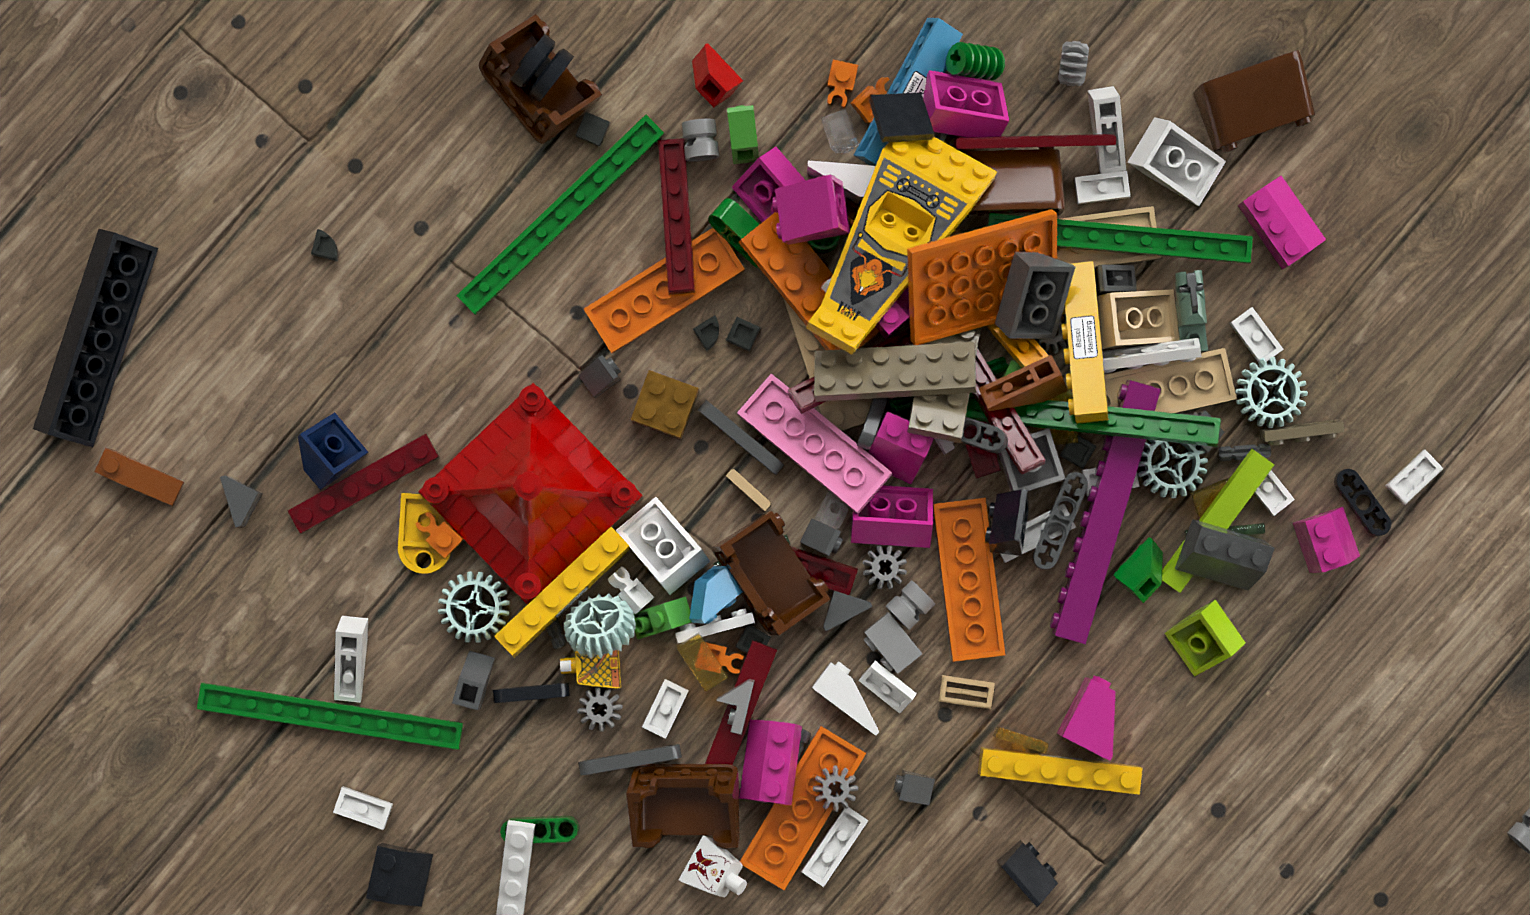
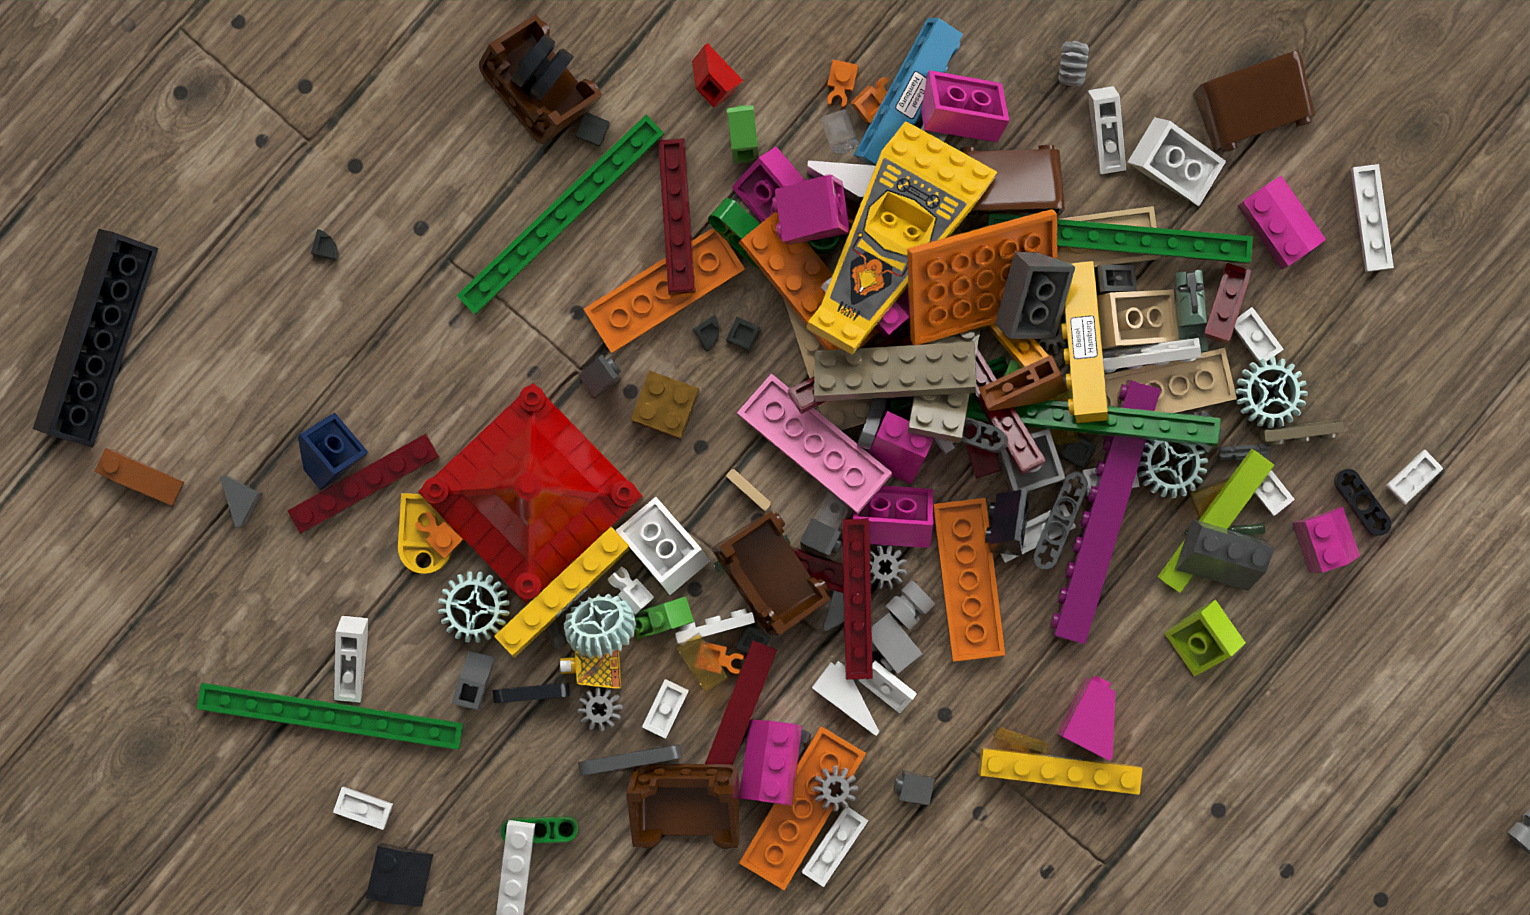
(700, 140): light grey wheel -> none
(712, 593): dark azure slope -> none
(713, 870): white torso -> none
(740, 437): dark grey beam -> none
(740, 697): light grey slope -> none
(857, 598): none -> dark red plate
(901, 117): black tile -> none
(944, 688): tan tile -> none
(975, 61): green piece -> none
(1028, 872): black slope -> none
(1035, 141): dark red tile -> none
(1102, 187): white plate -> none
(1142, 571): green slope -> none
(1227, 303): none -> plate
(1372, 218): none -> white plate

